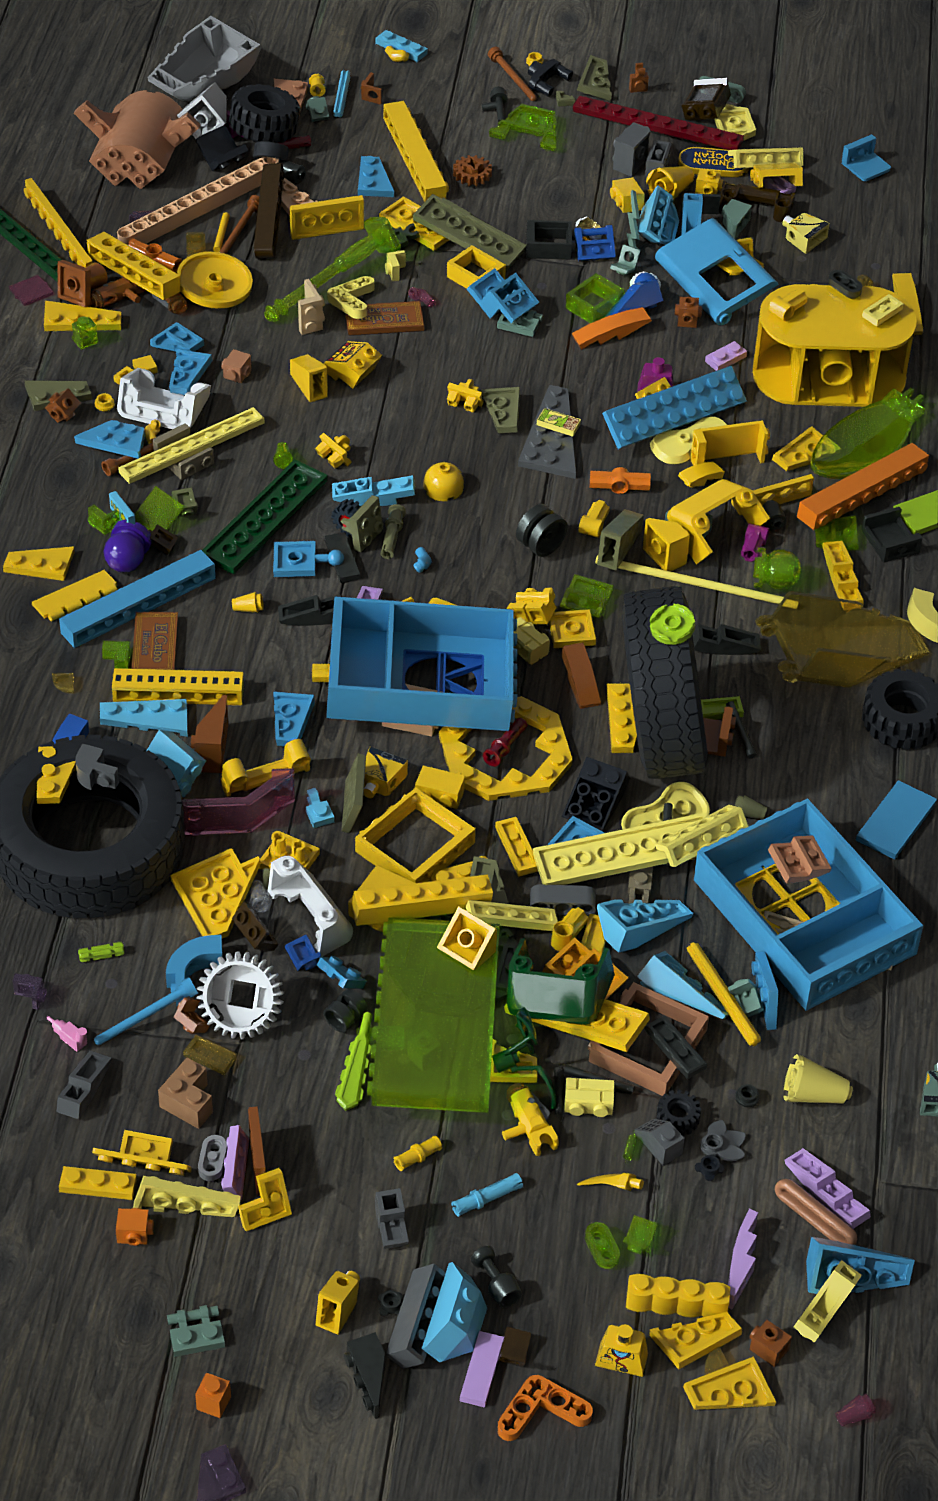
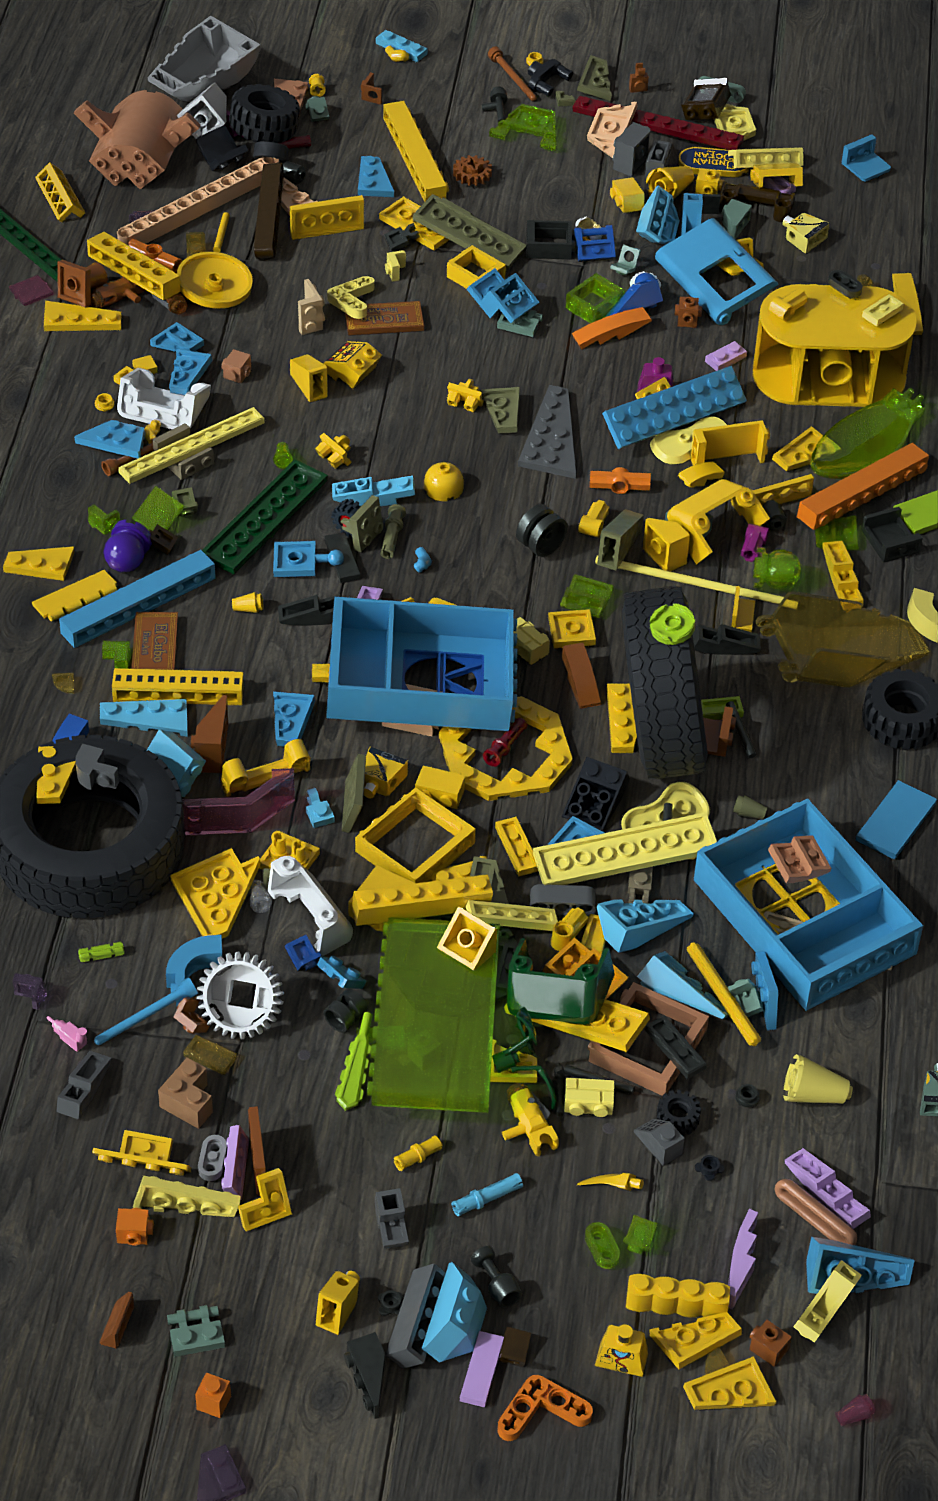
(41, 391): olive wing -> none
(56, 223): yellow plate -> none
(61, 187): none -> yellow fence
(62, 405): dark orange brick -> none
(82, 328): clear neon green brick -> none
(97, 1183): yellow plate -> none
(118, 504): medium azure tile -> none
(118, 1321): none -> dark orange slope
(252, 205): dark orange piece -> none
(254, 928): dark brown bracket -> none
(341, 94): medium azure axle -> none
(379, 238): clear neon green piece -> none
(421, 295): clear pink arm -> none
(534, 605): yellow hips -> none
(558, 422): tile -> none
(609, 124): none -> light nougat wing
(630, 1147): clear neon green piece -> none
(633, 224): sand green piece -> none
(705, 832): light yellow fence -> none
(726, 1142): dark grey plate -> none
(742, 612): none -> yellow panel

